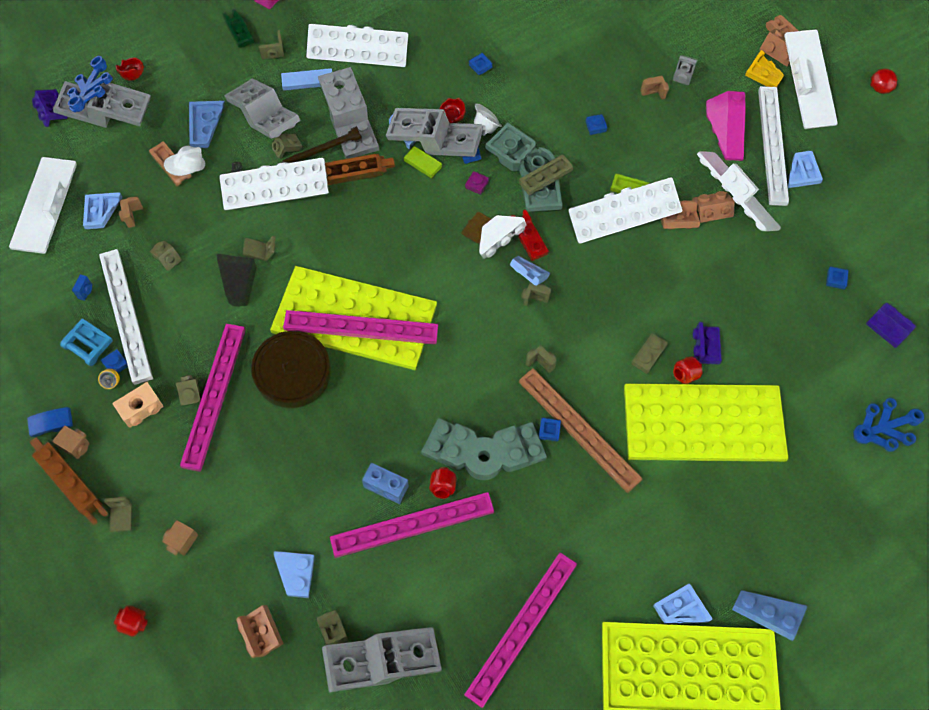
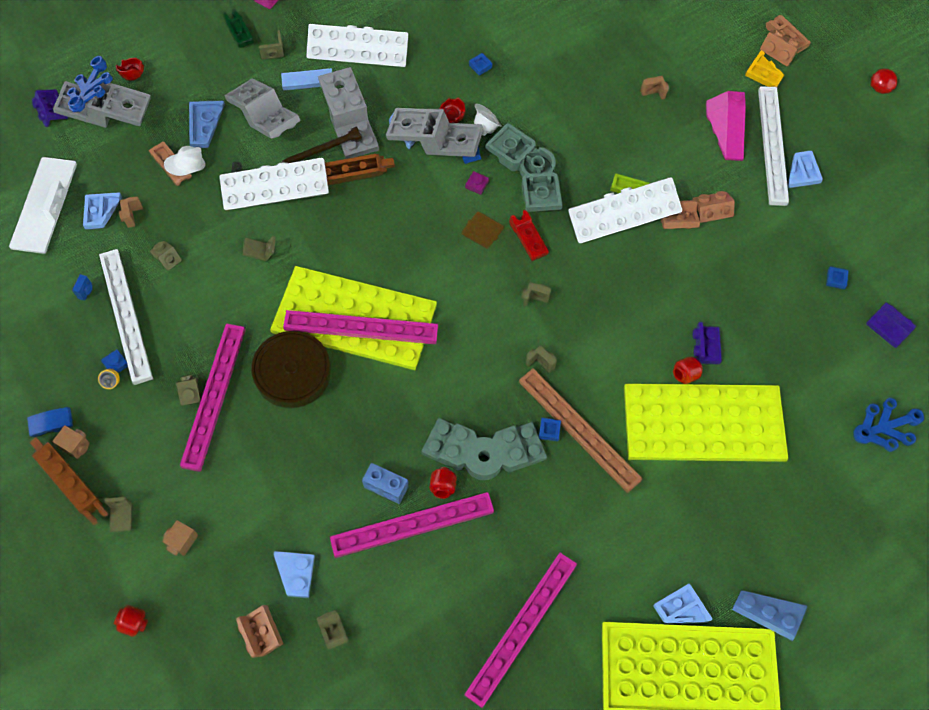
(91, 337): dark azure plate -> none
(127, 405): light nougat brick -> none
(237, 278): clear smoke slope -> none
(286, 143): olive bracket -> none
(381, 659): light grey bracket -> none
(422, 162): lime tile -> none
(498, 233): white slope -> none
(529, 270): light blue wing -> none
(546, 174): olive plate -> none
(596, 124): blue plate -> none
(649, 353): olive plate -> none
(685, 69): light grey slope -> none
(741, 187): white bracket -> none
(810, 79): white bracket -> none

